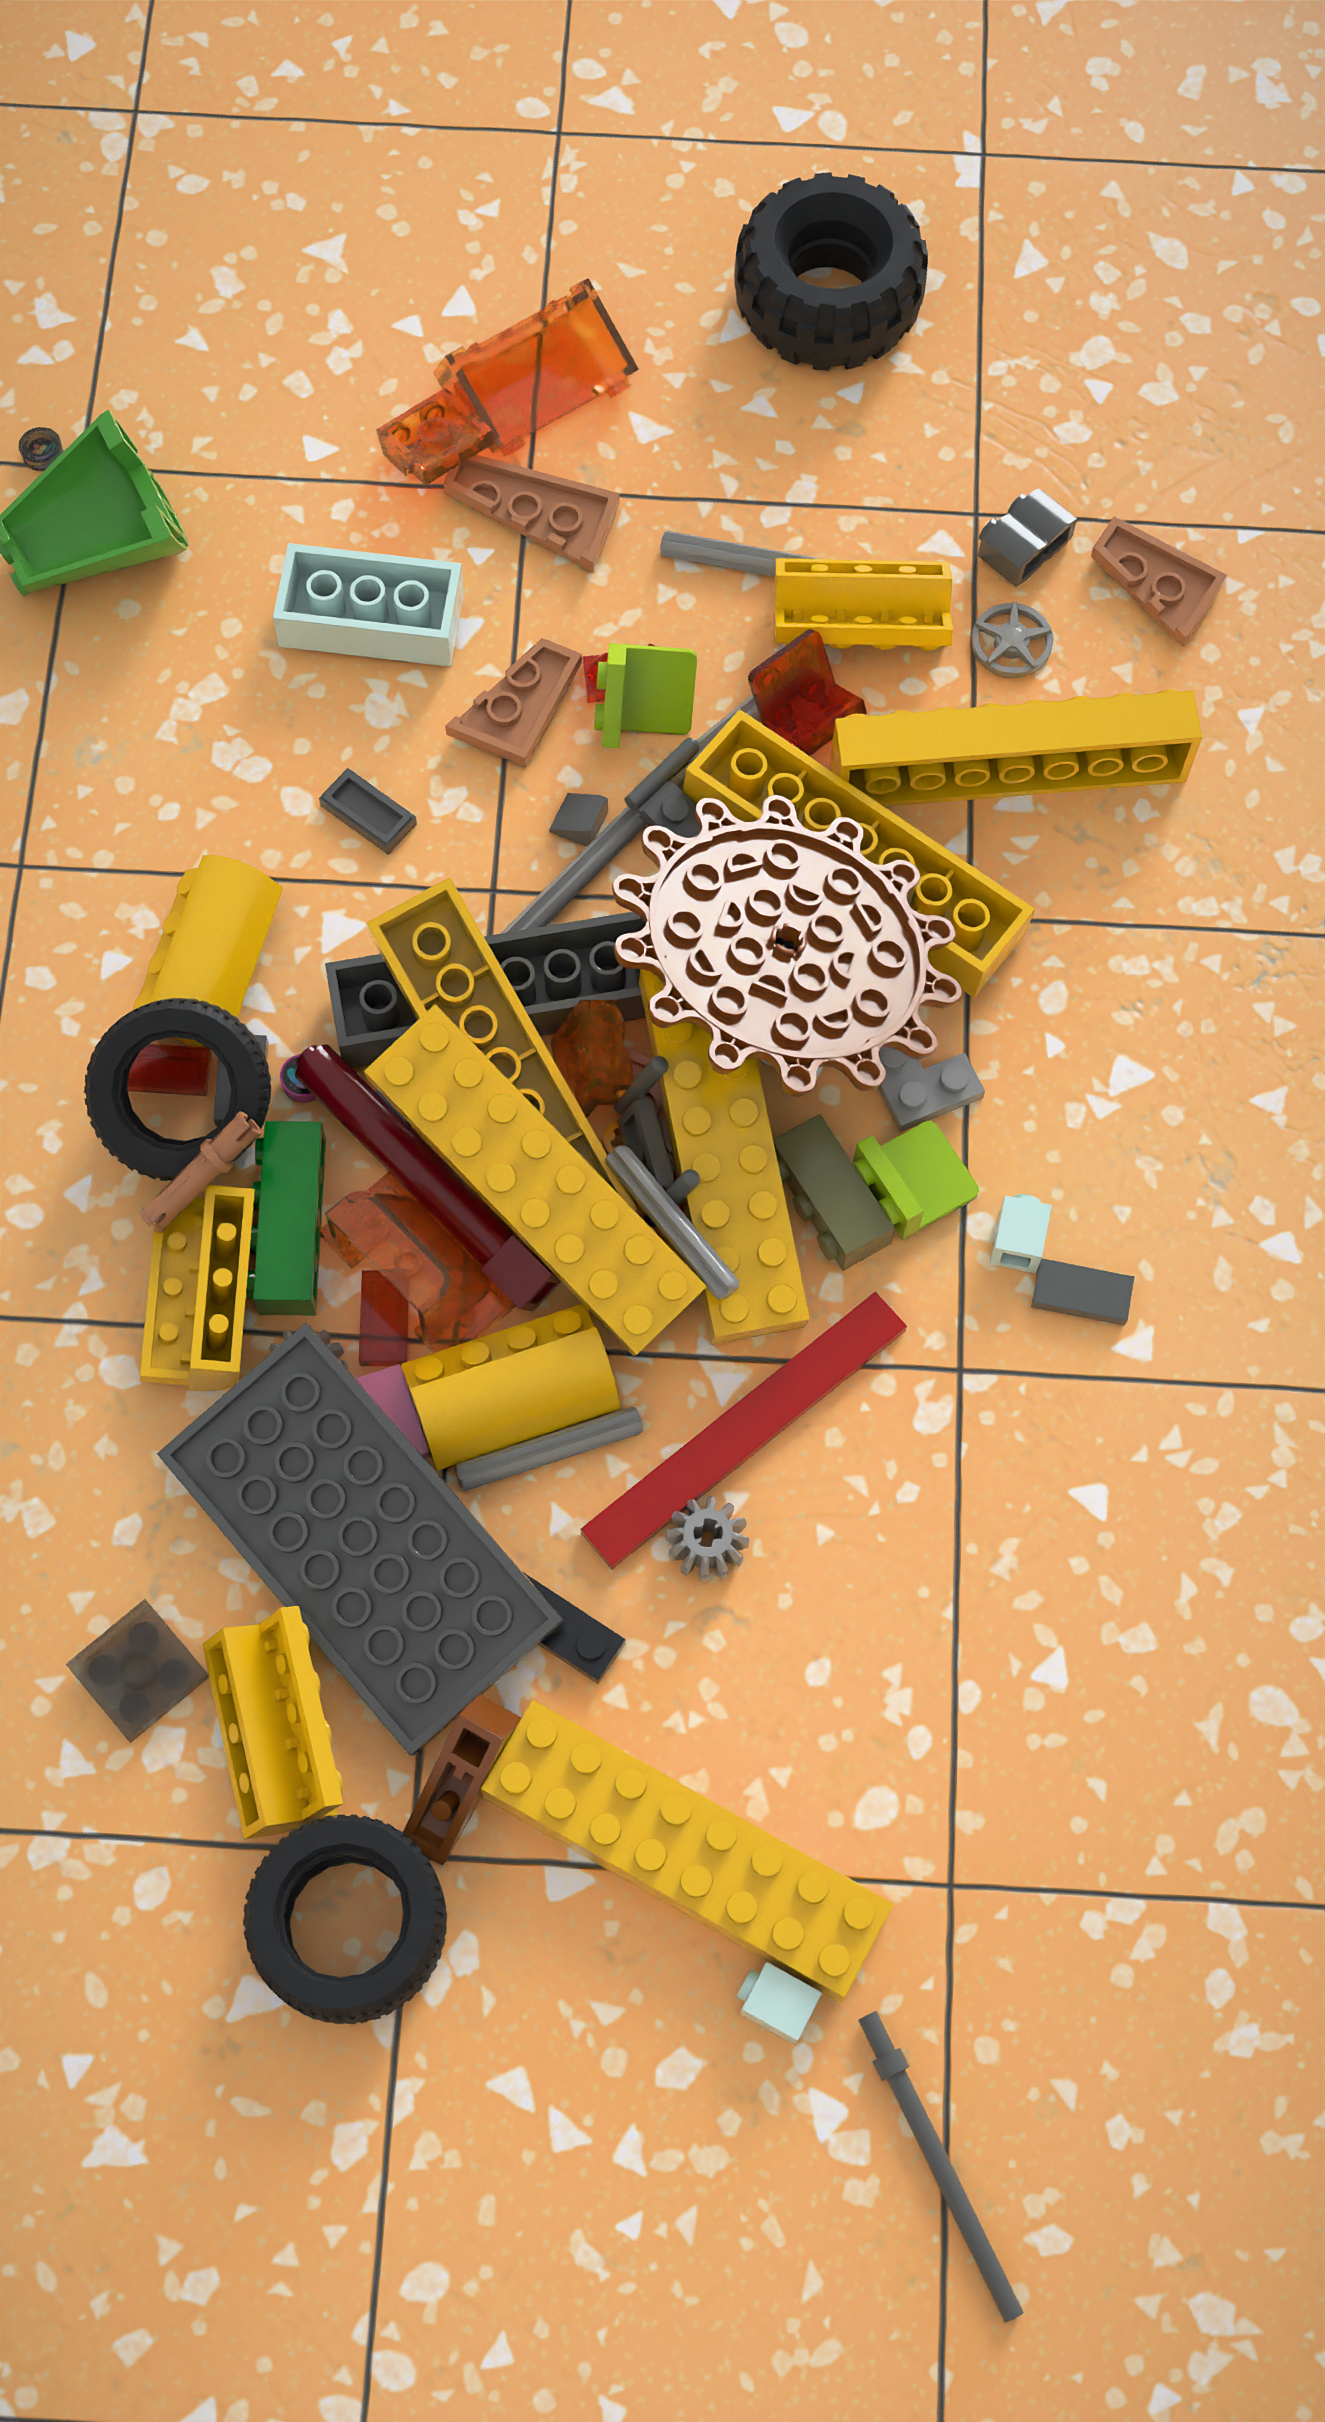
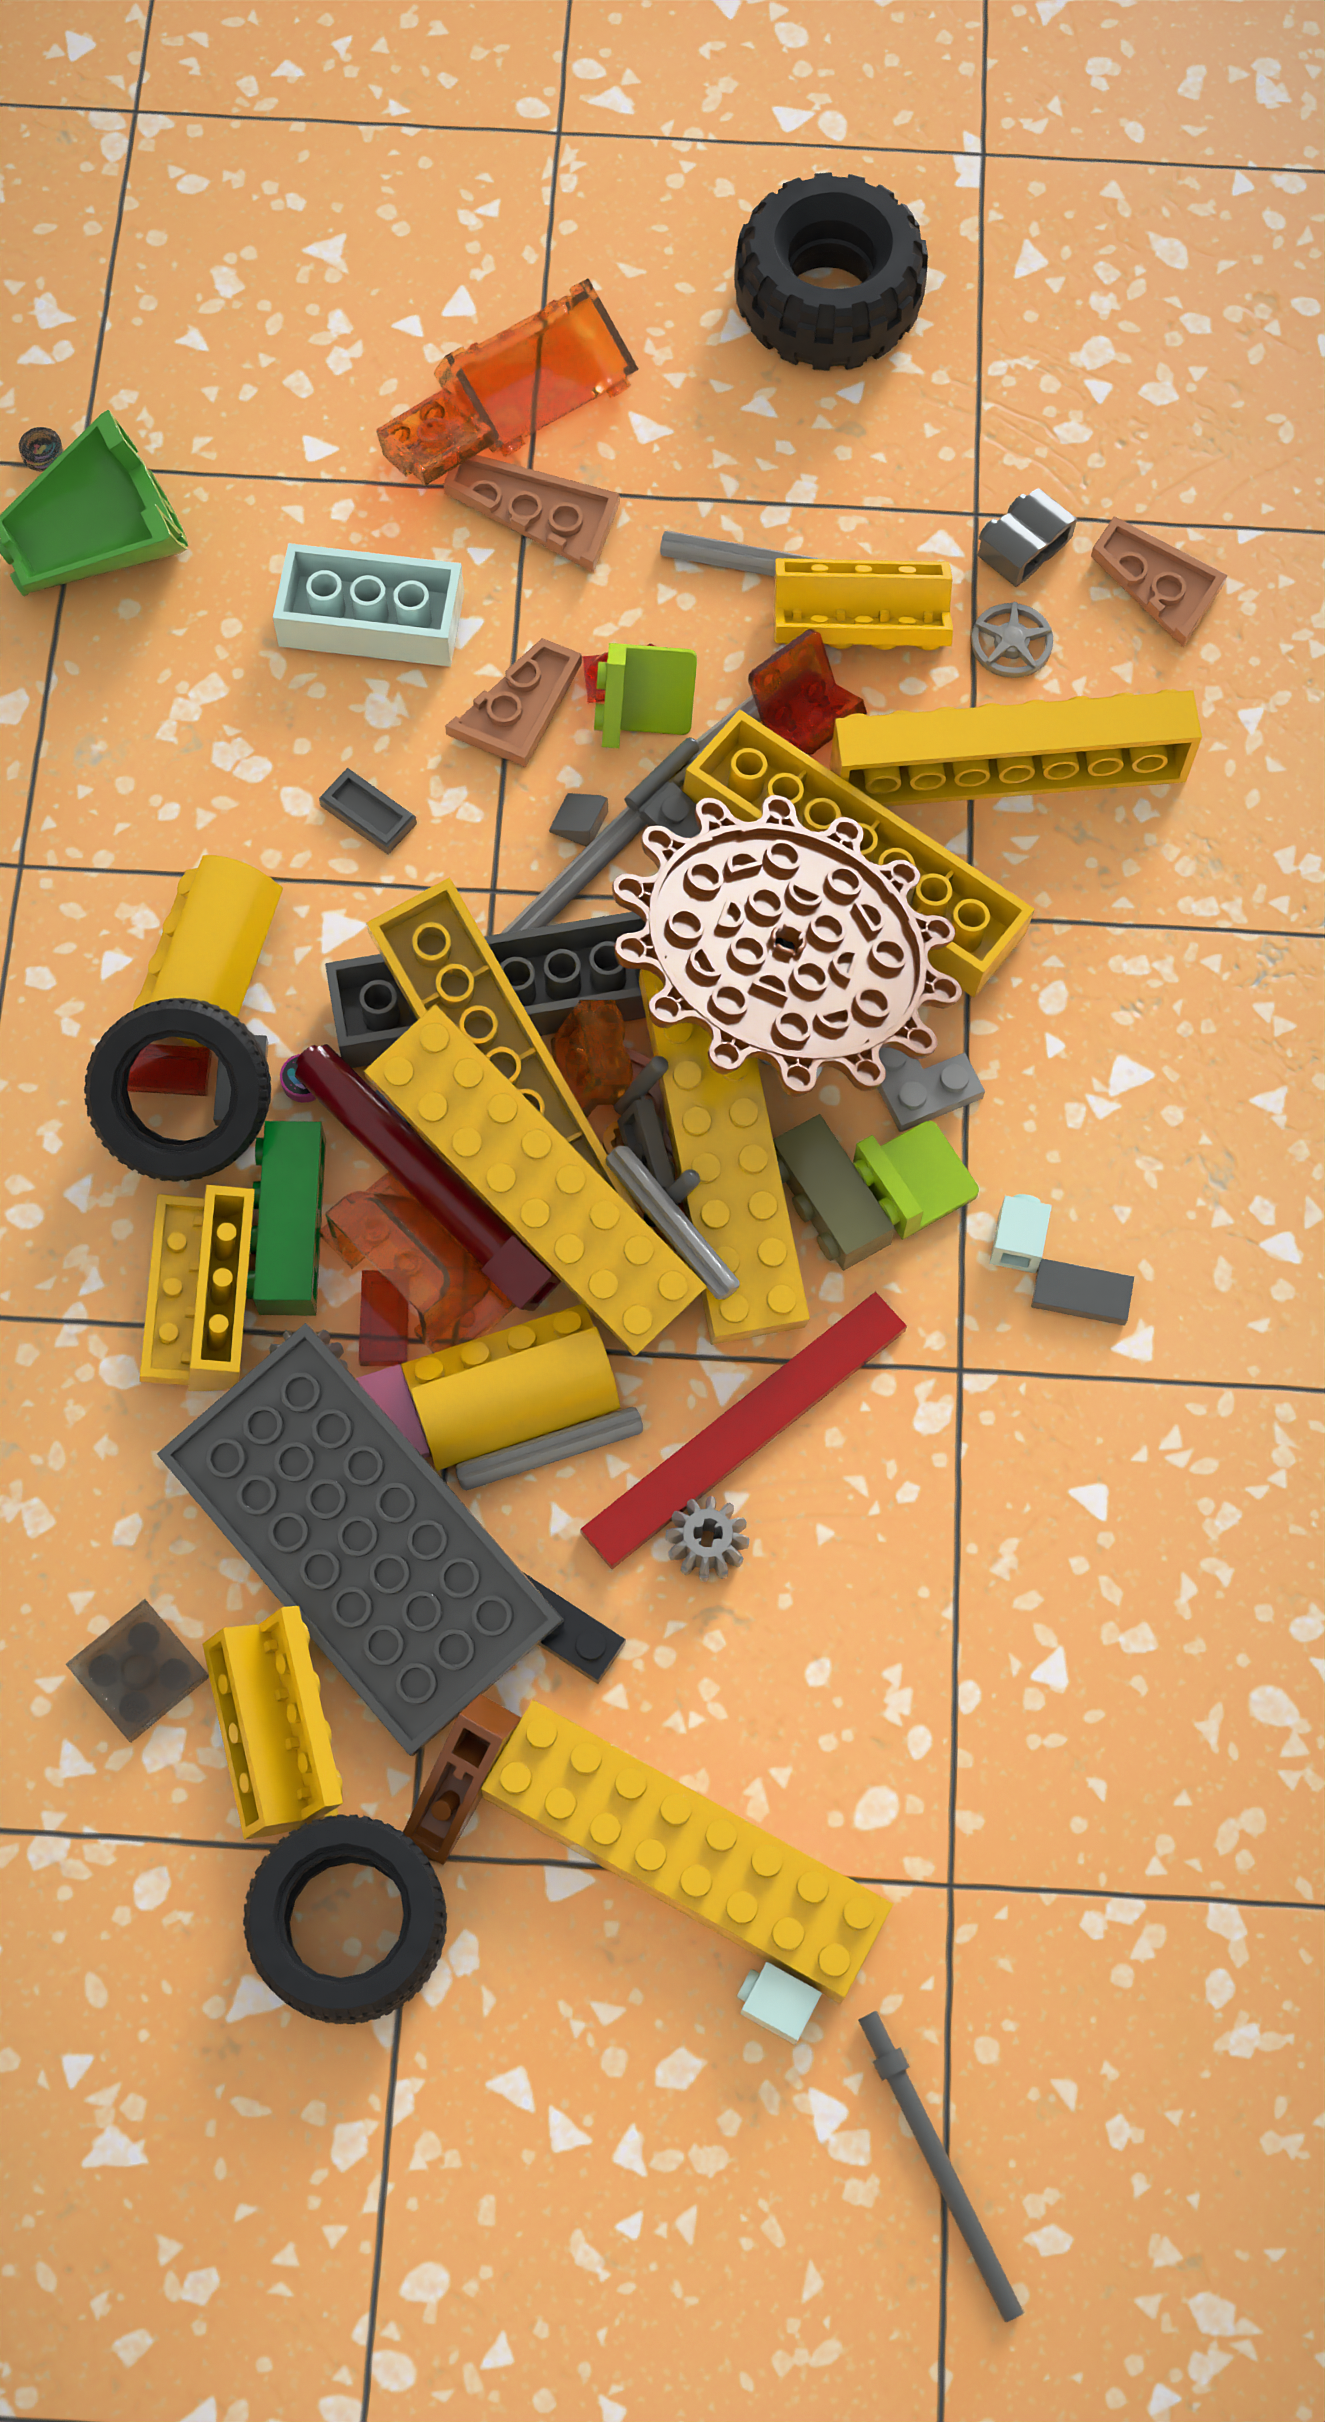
(214, 1158): nougat pin -> none

